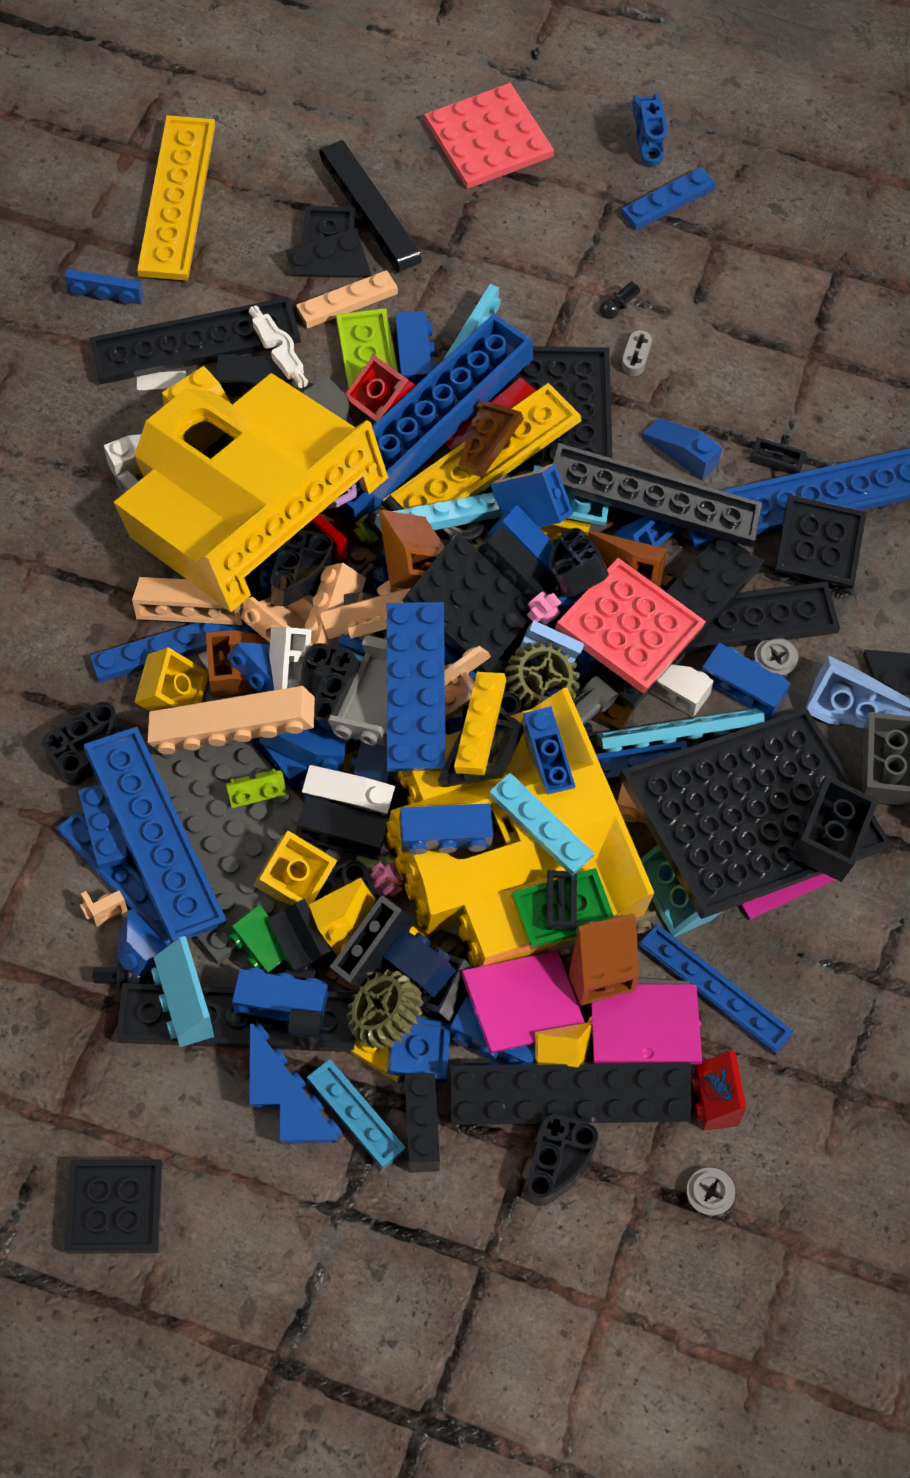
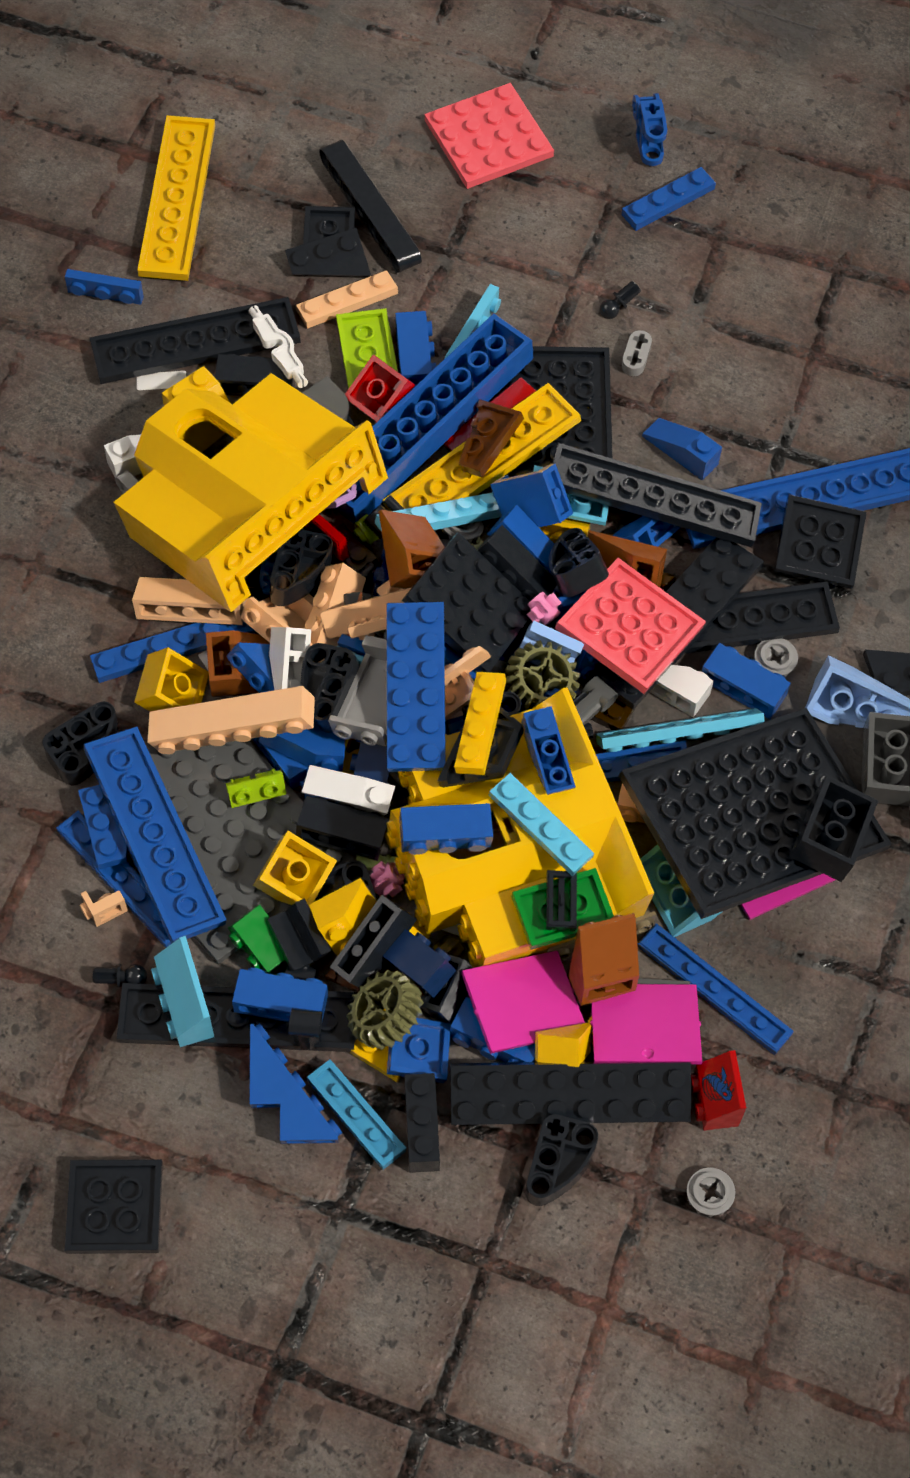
(138, 945): blue slope -> none
(777, 459): black tile -> none

